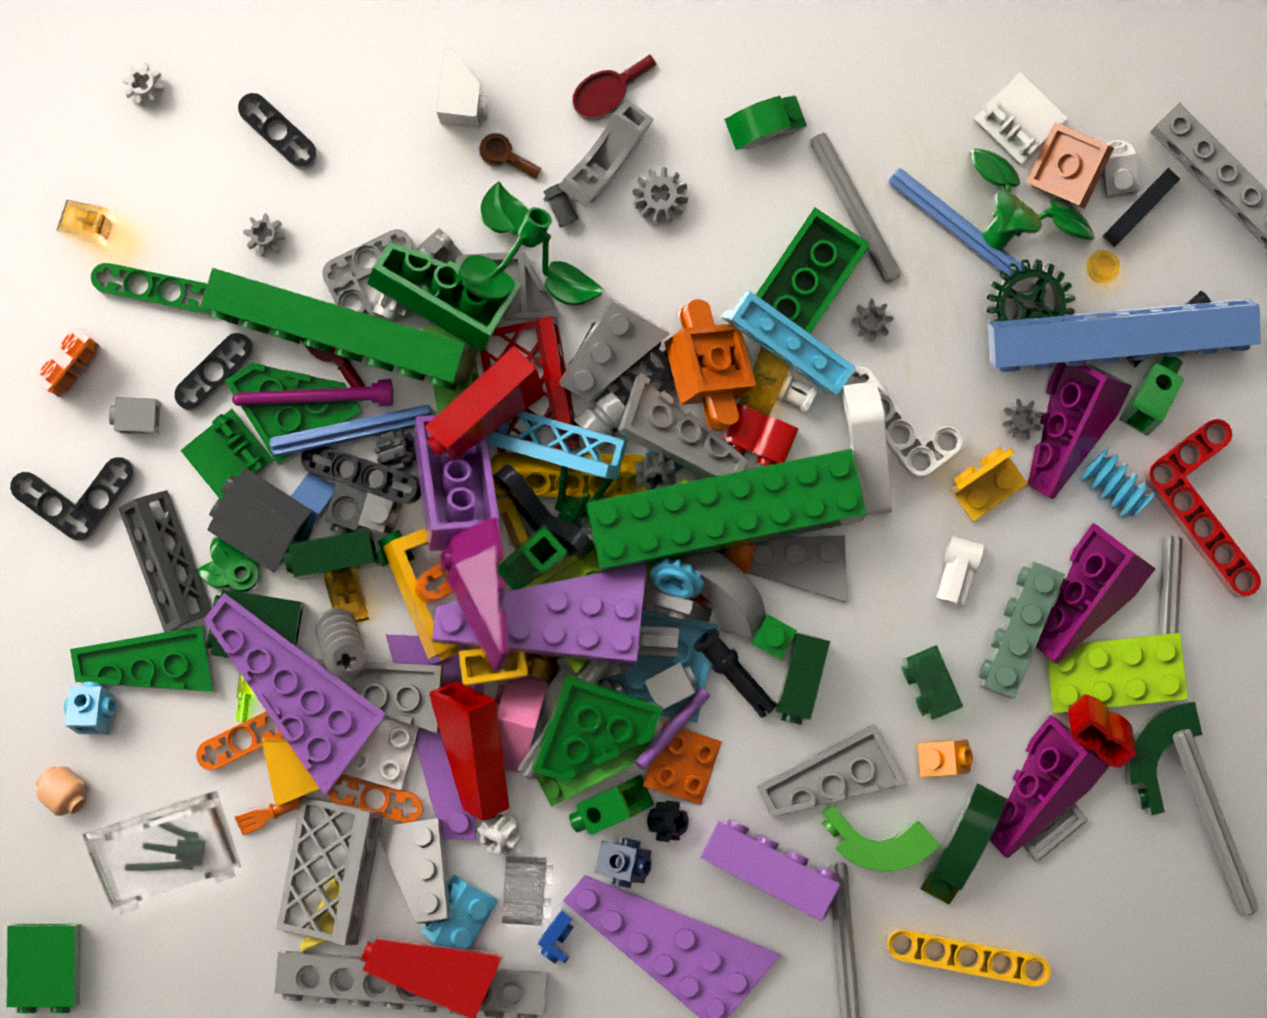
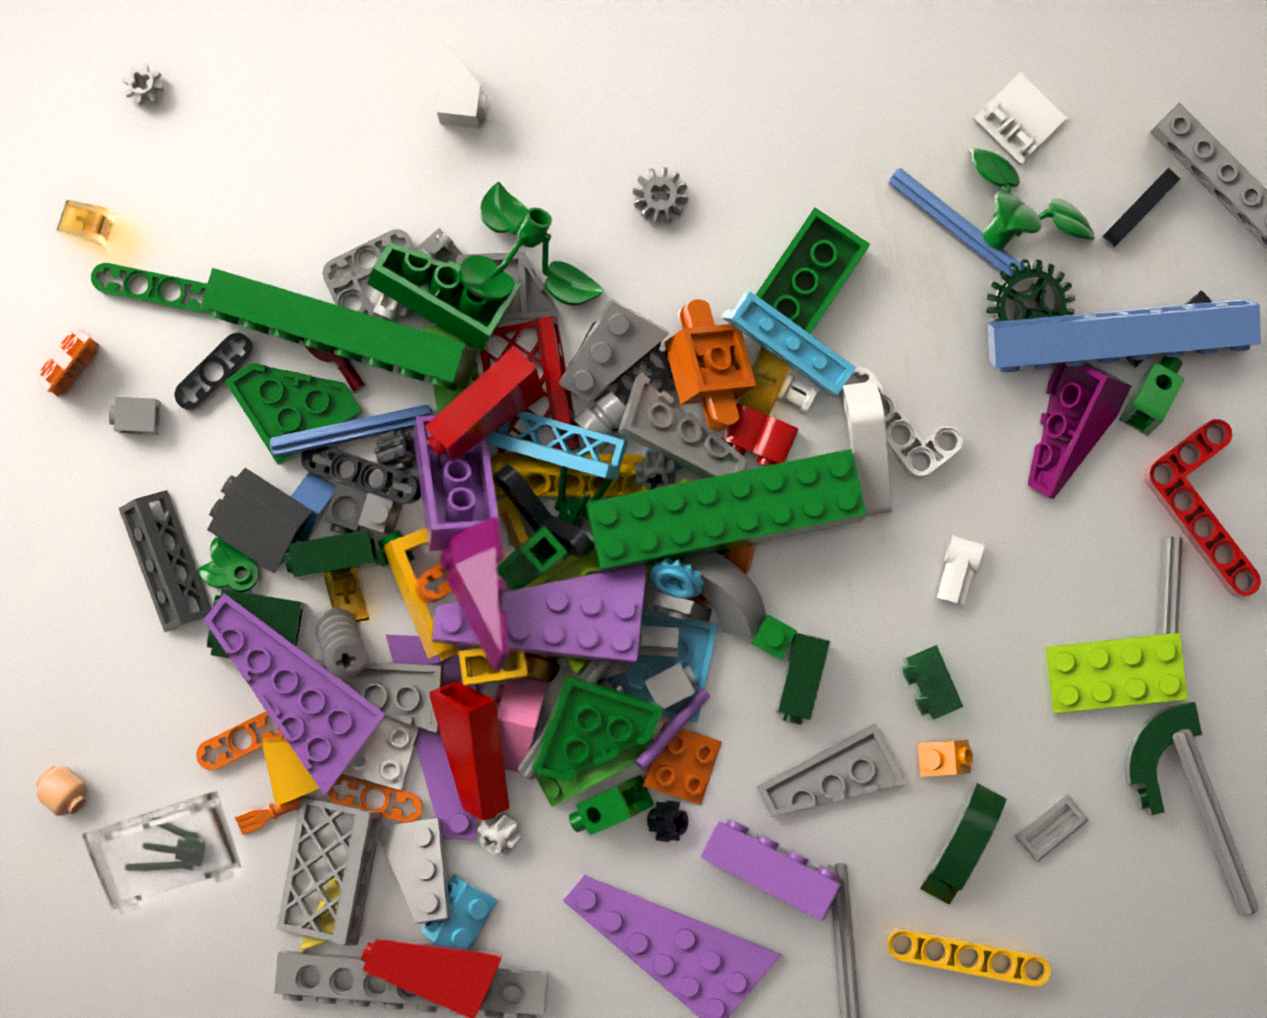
(43, 967): green brick -> none
(84, 507): black beam -> none
(89, 709): medium azure brick -> none
(156, 660): green wing -> none
(225, 451): green hinge -> none
(242, 688): clear neon green piece -> none
(253, 120): black beam -> none
(258, 227): light grey gear -> none
(378, 392): magenta piece -> none
(497, 150): reddish brown plate -> none
(525, 890): clear brick -> none
(557, 930): blue bracket -> none
(560, 205): dark grey pin -> none
(606, 89): dark red piece -> none
(607, 155): light grey arch -> none
(623, 862): dark blue brick -> none
(726, 662): black pin -> none
(765, 120): green brick -> none
(804, 563): light grey wing -> none
(855, 207): light grey axle -> none
(878, 313): dark grey gear -> none
(893, 854): bright green arch -> none
(988, 486): yellow bracket -> none
(1022, 629): sand green brick -> none
(1031, 417): dark grey gear -> none
(1048, 784): magenta wedge -> none
(1069, 165): plate -> none
(1097, 586): magenta wedge -> none
(1102, 731): red brick -> none
(1103, 266): clear yellow plate -> none
(1118, 484): medium azure piece -> none
(1121, 169): white bracket -> none

